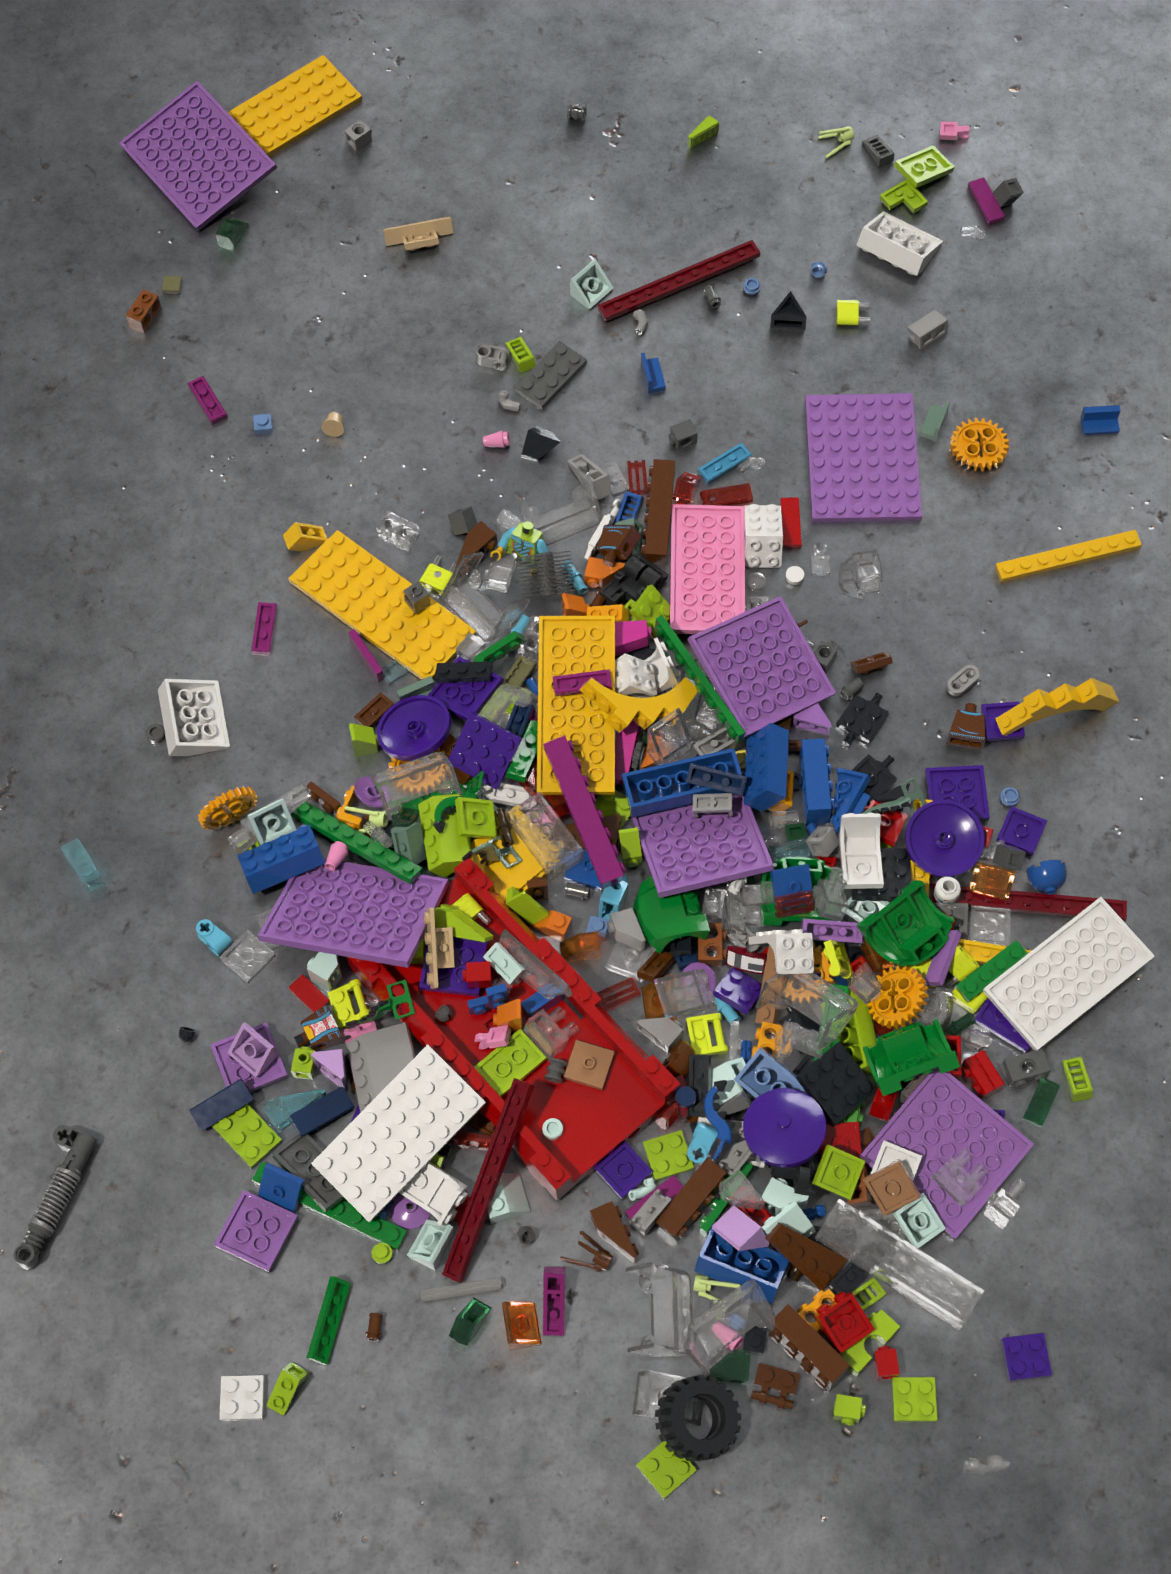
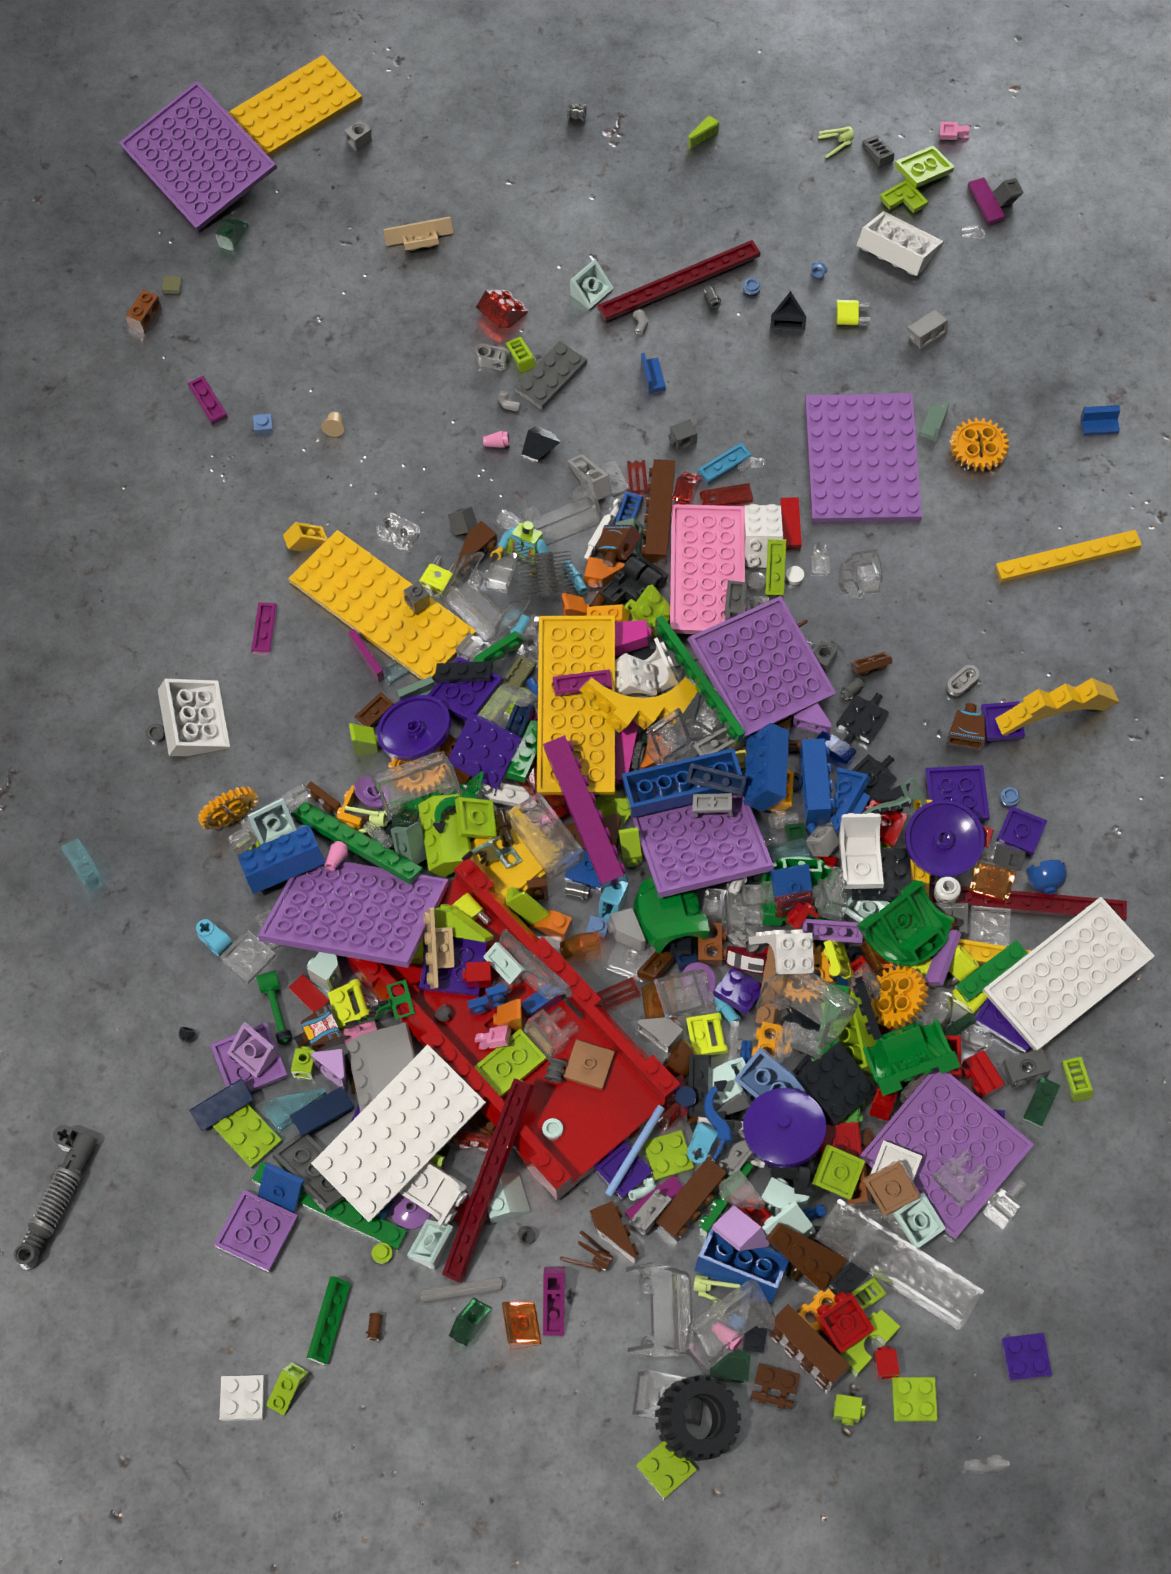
(268, 984): none -> green piece
(501, 308): none -> clear red slope
(634, 1150): none -> light blue piece
(734, 598): none -> dark grey hinge
(775, 567): none -> lime plate
(799, 913): none -> red bracket
(838, 749): none -> clear blue slope
(866, 1008): none -> black plate

